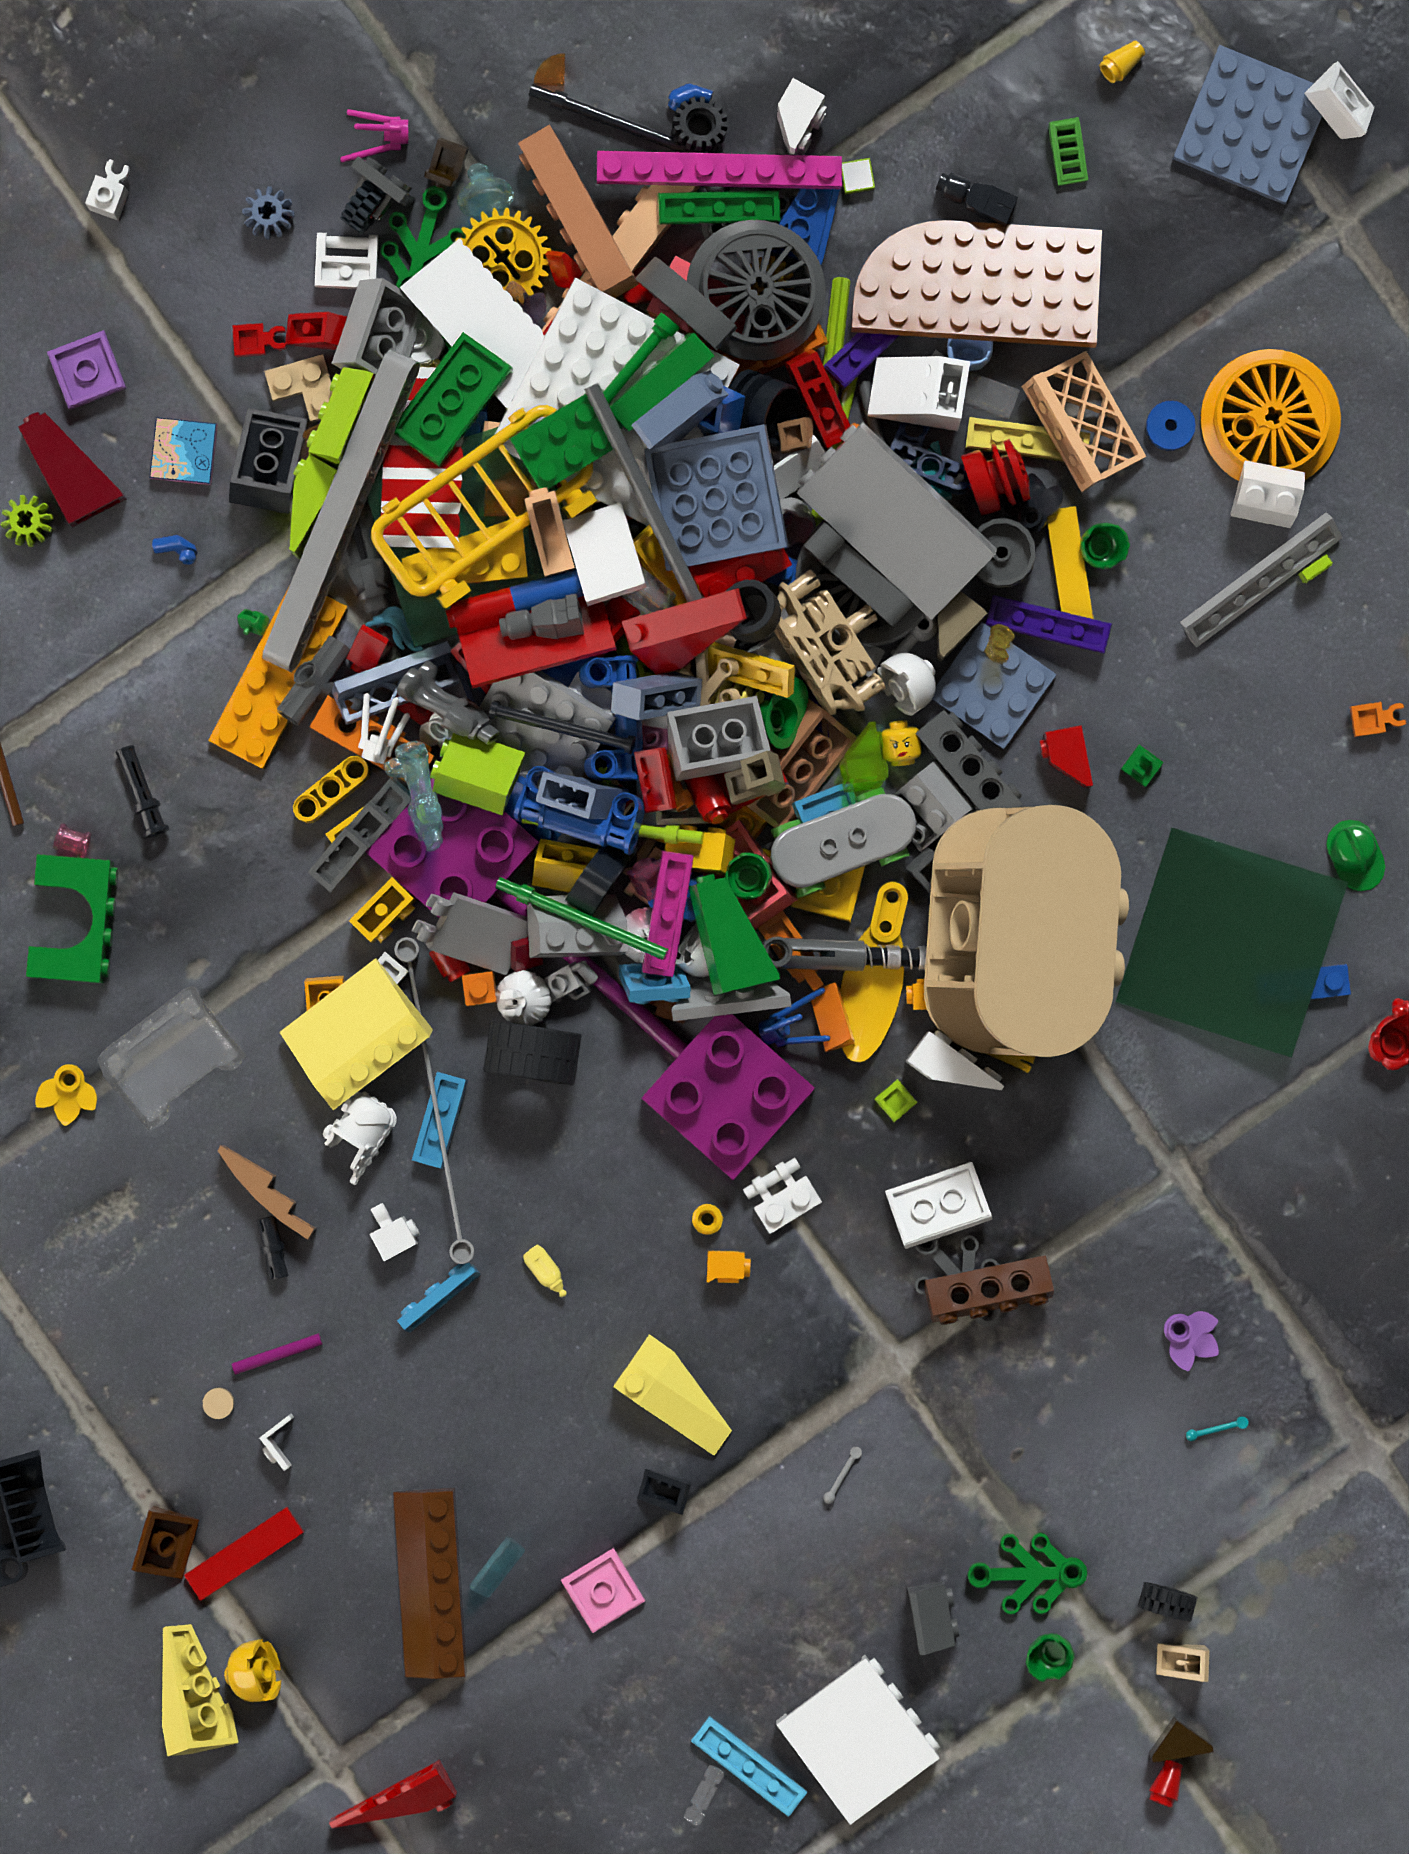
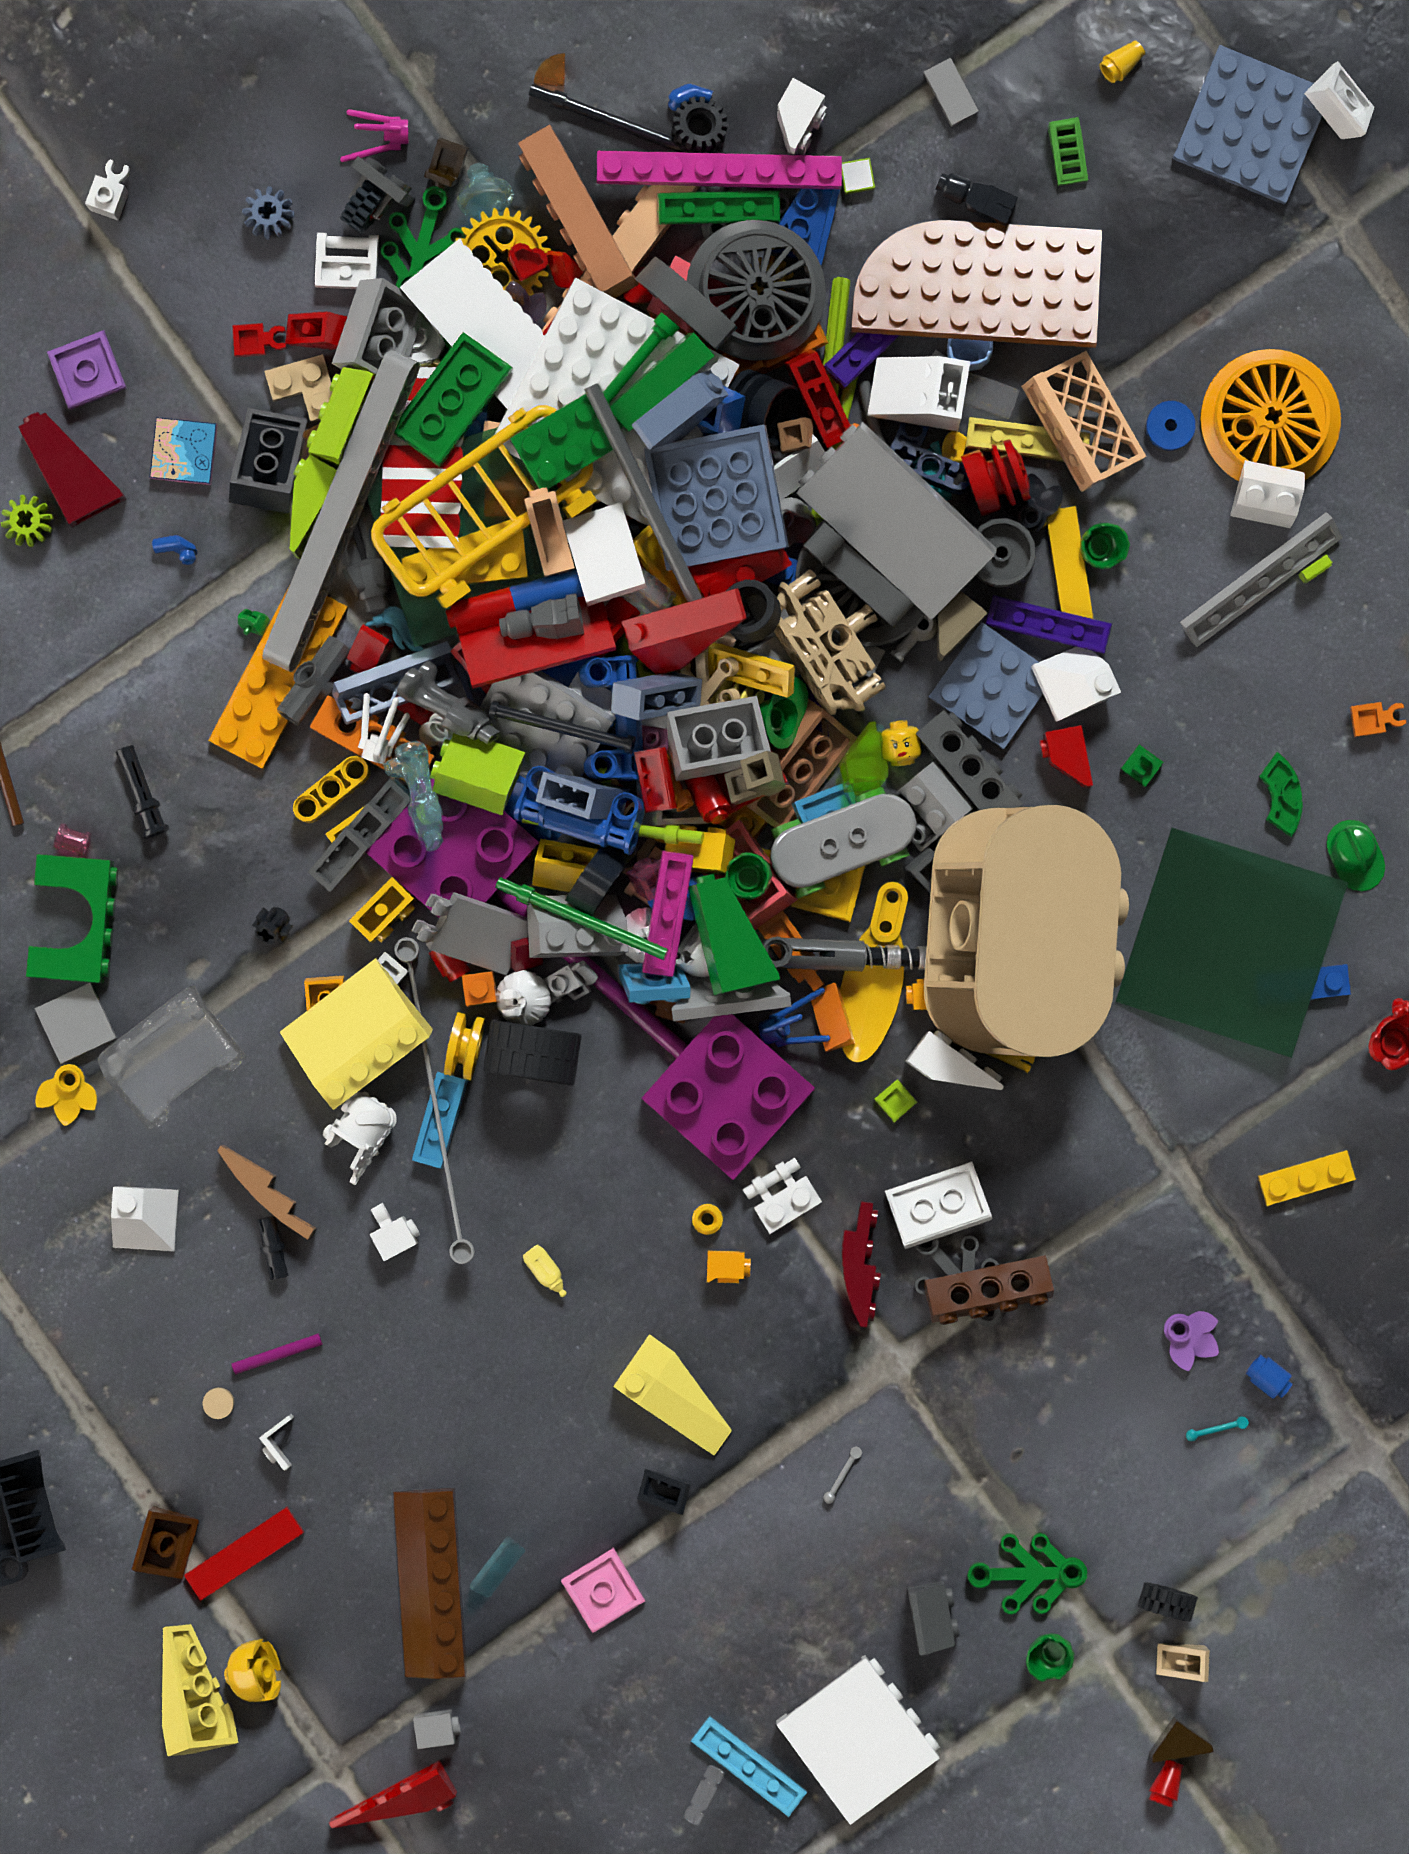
(75, 1023): none -> light grey tile
(144, 1218): none -> white slope
(272, 925): none -> black gear
(436, 1728): none -> light grey brick
(437, 1296): dark azure plate -> none
(464, 1046): none -> yellow wheel
(526, 261): none -> red tile
(860, 1278): none -> dark red slope
(909, 681): white cylinder -> none
(951, 92): none -> light grey tile
(954, 446): none -> yellow piece
(999, 641): clear yellow piece -> none
(1075, 681): none -> white slope
(1269, 1377): none -> blue brick
(1285, 794): none -> green tile
(1306, 1177): none -> yellow plate

